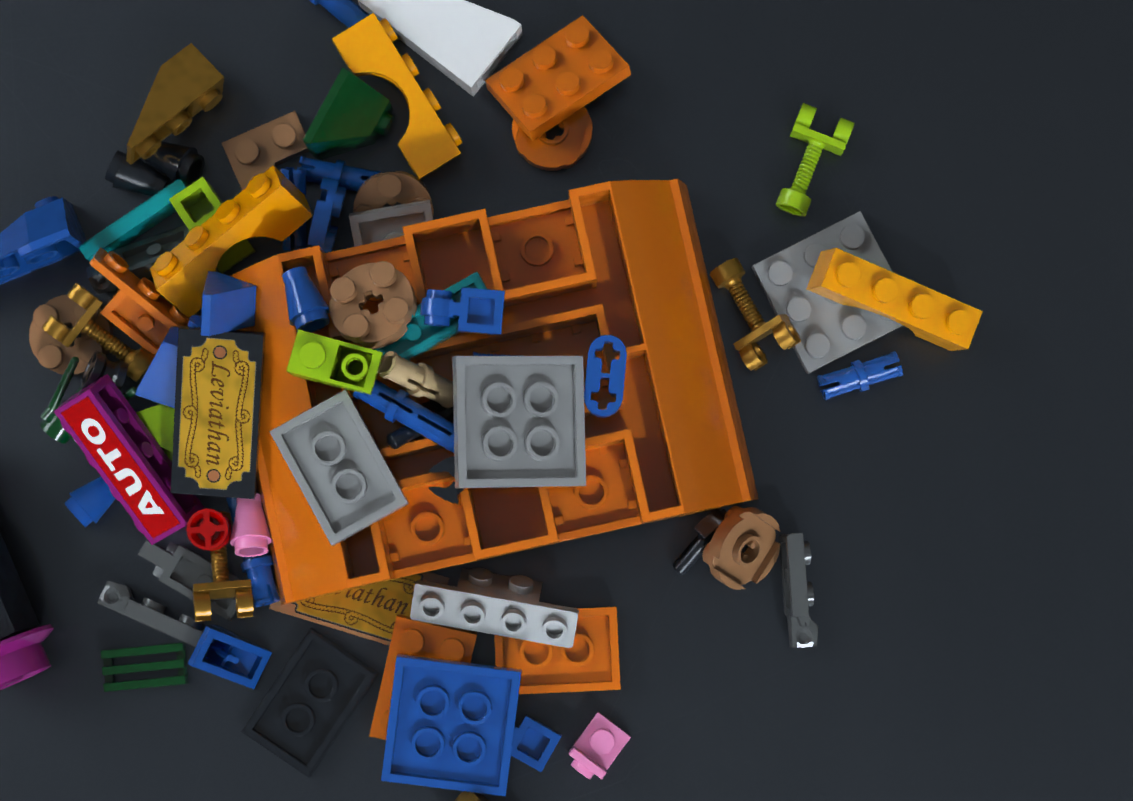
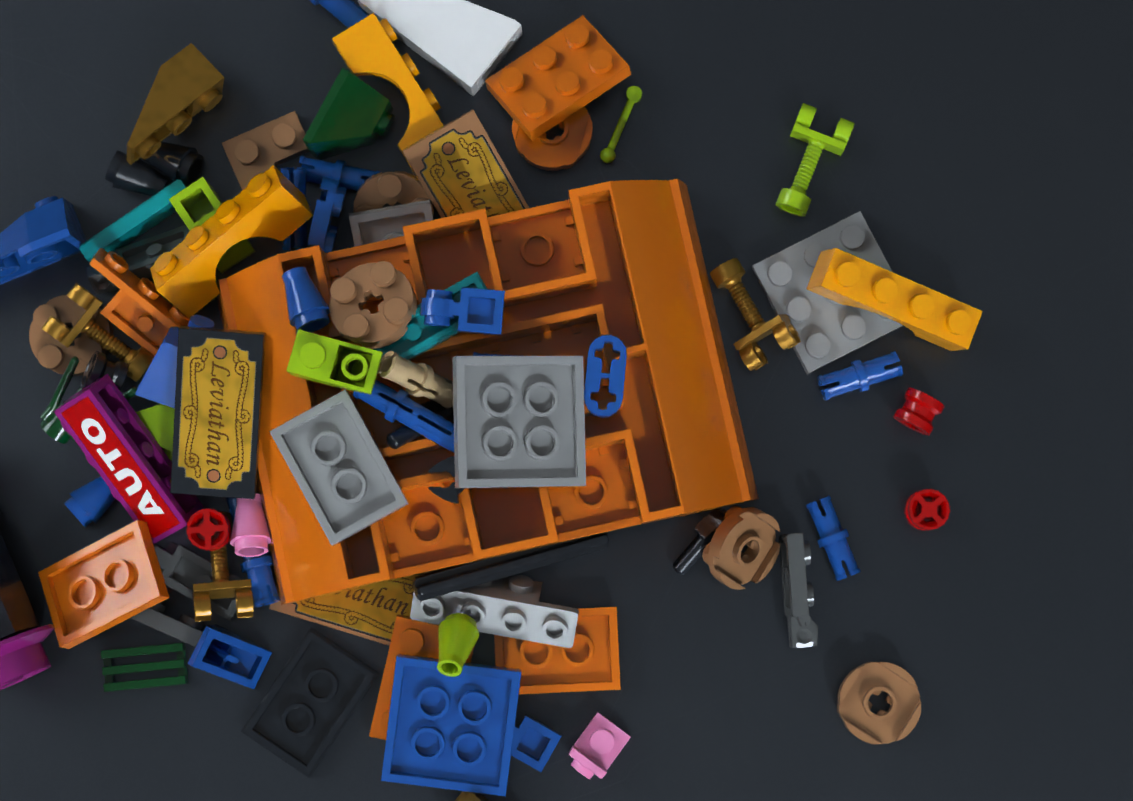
(103, 584): none -> orange plate
(227, 304): blue slope -> none
(455, 642): none -> lime cone
(464, 170): none -> tile
(494, 568): none -> black axle
(633, 96): none -> lime hinge
(833, 538): none -> blue pin
(902, 697): none -> medium nougat plate
(918, 411): none -> red wheel
(933, 506): none -> red wheel

